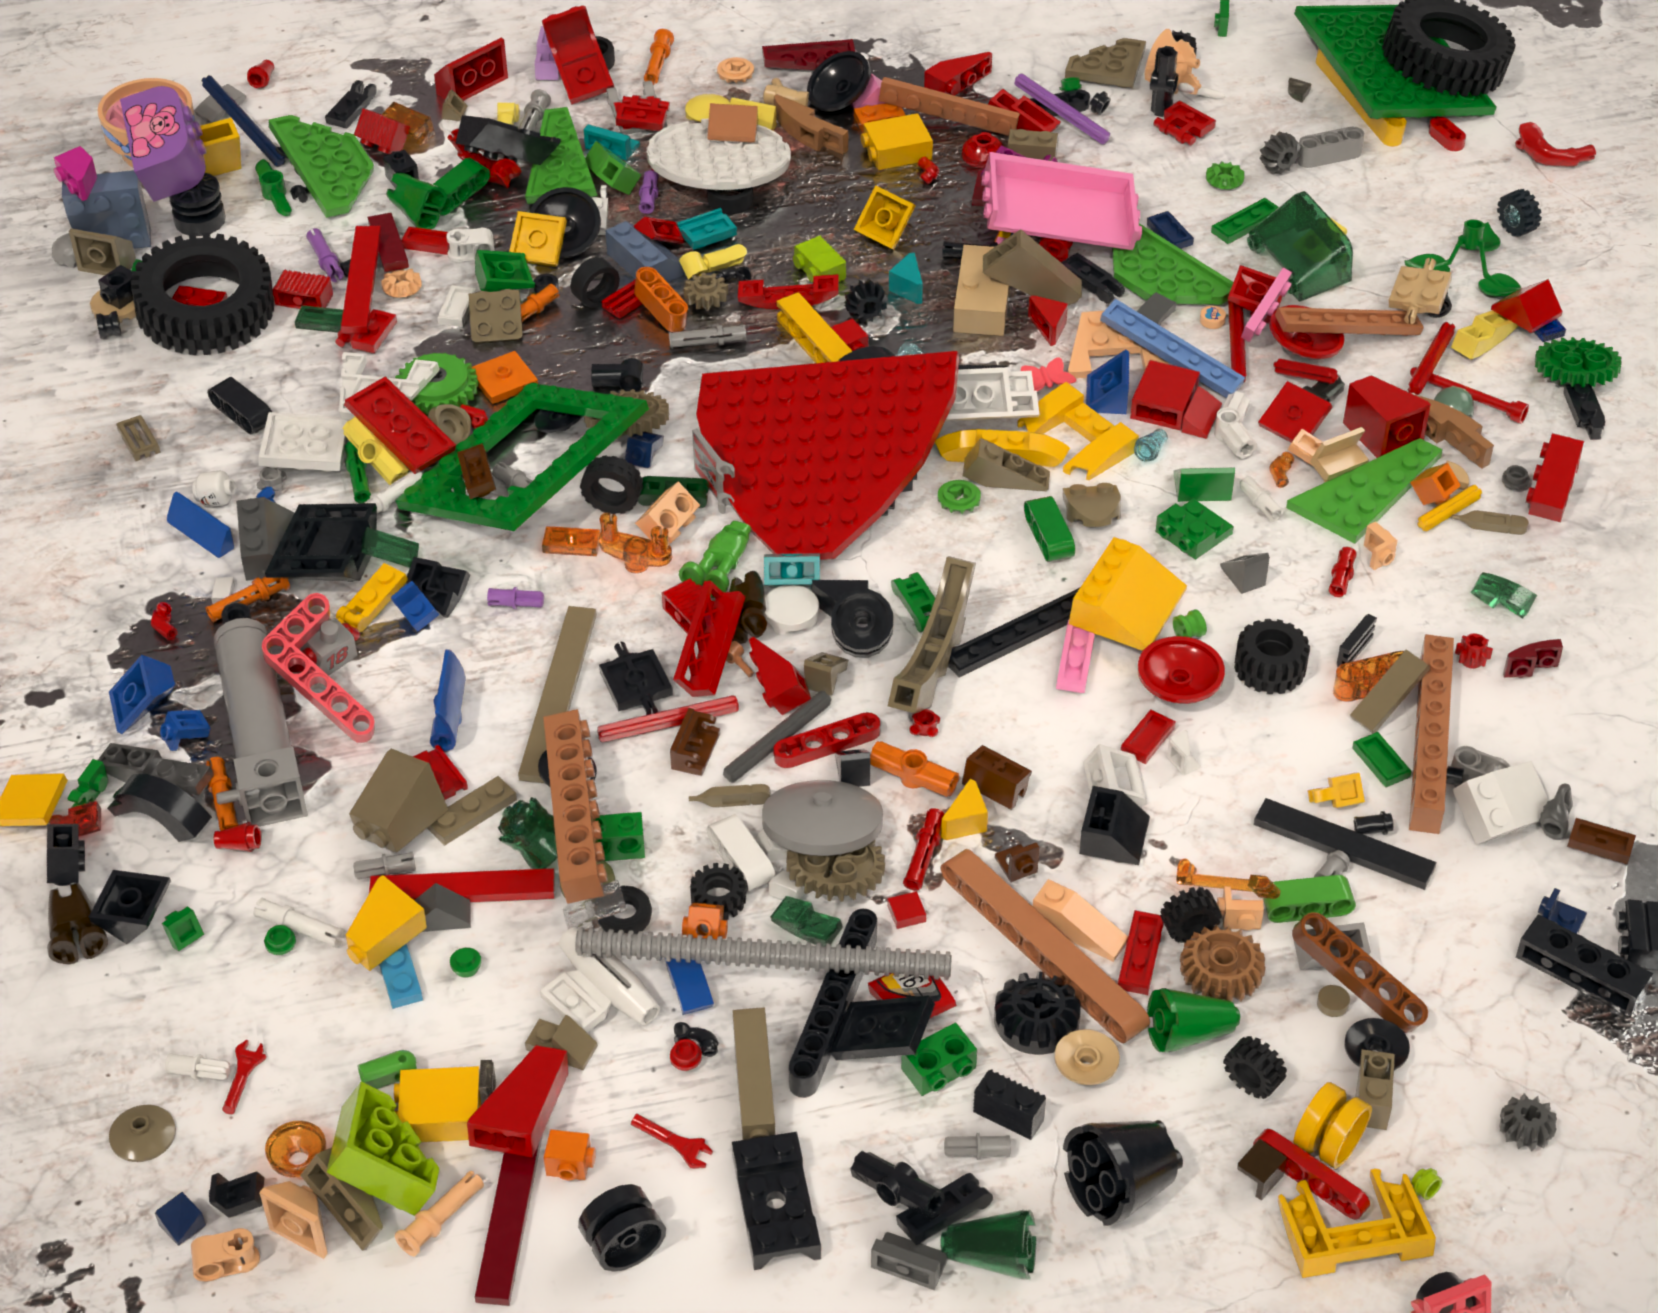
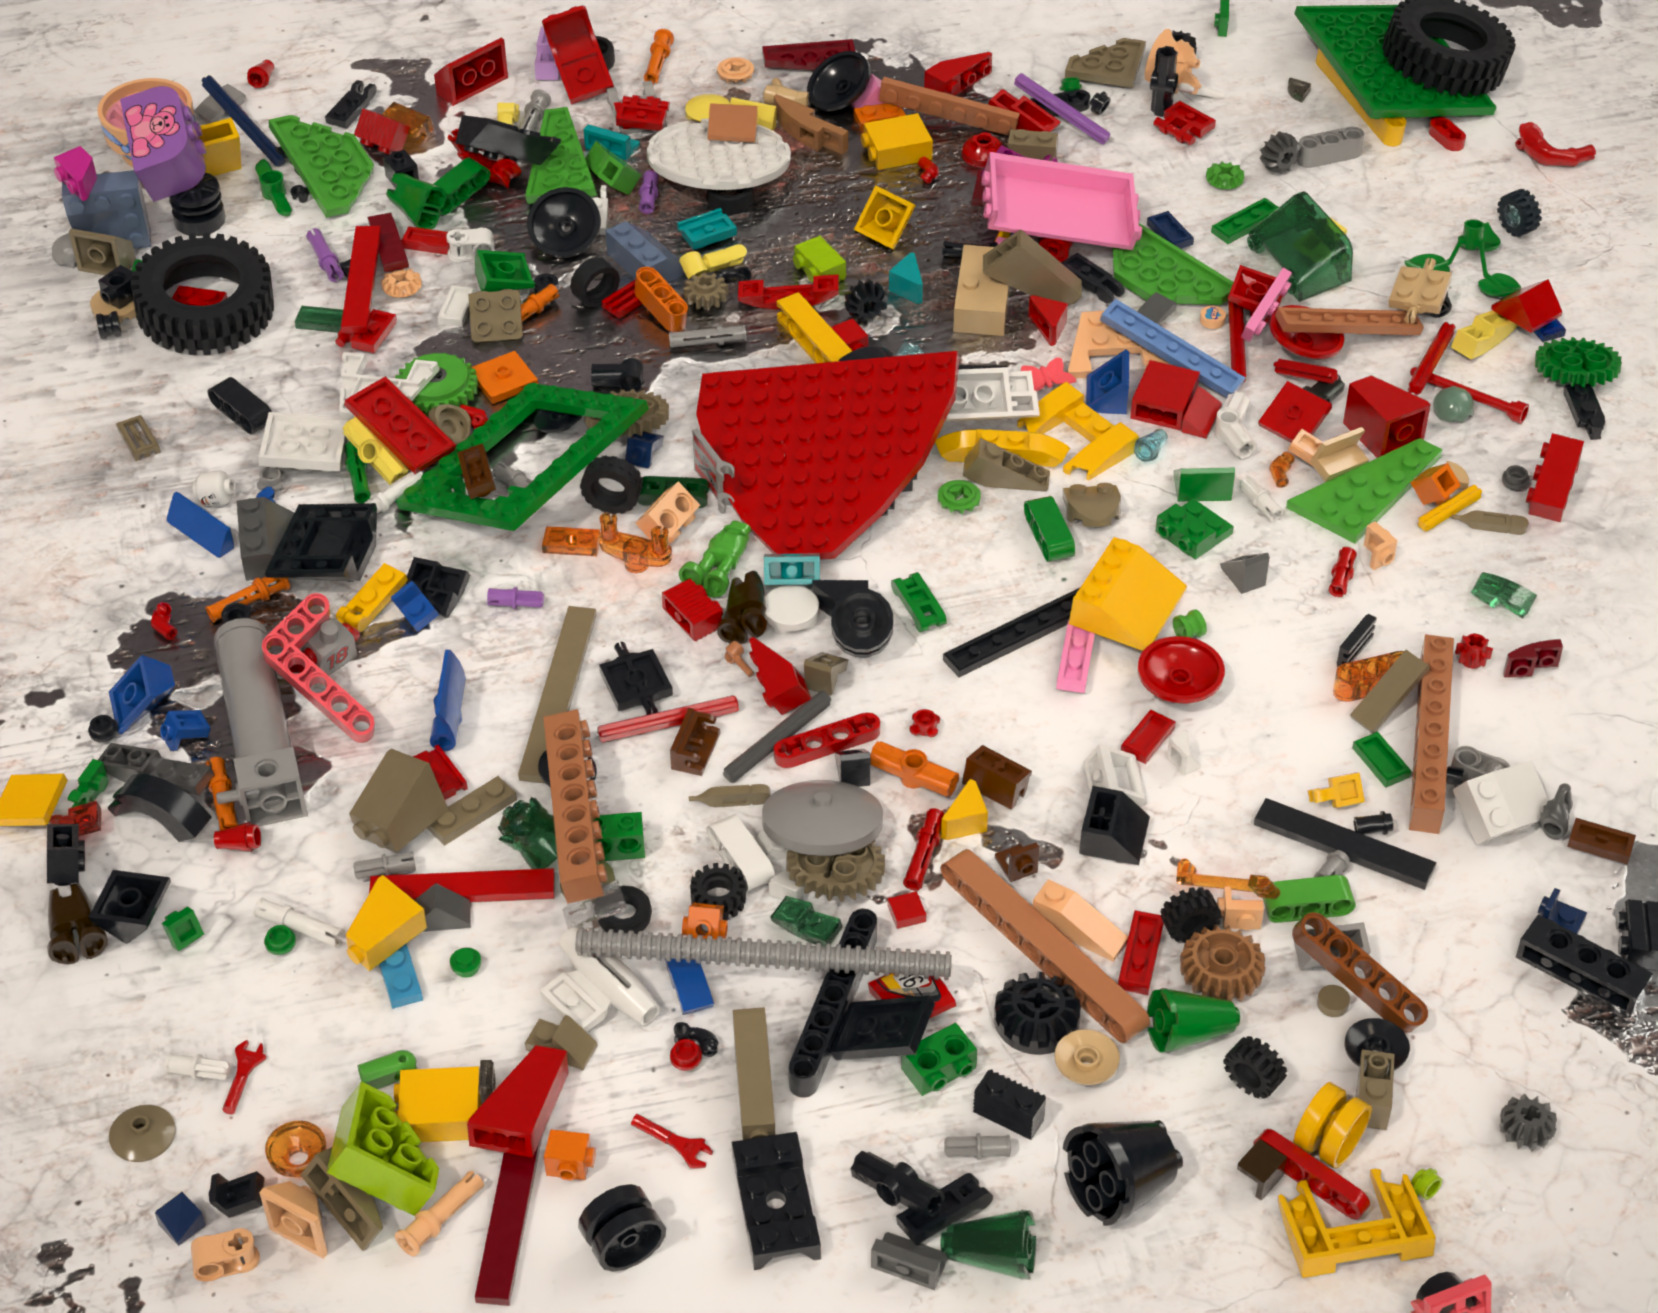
(102, 728): none -> black plate
(222, 588): white piece -> none
(300, 289): red brick -> none
(389, 547): clear green tile -> none
(453, 107): dark tan slope -> none
(538, 237): yellow tile -> none
(660, 229): red slope -> none
(713, 644): red fence -> none
(916, 684): dark tan arch -> none
(1271, 656): black tyre -> none
(1459, 432): medium nougat slope -> none

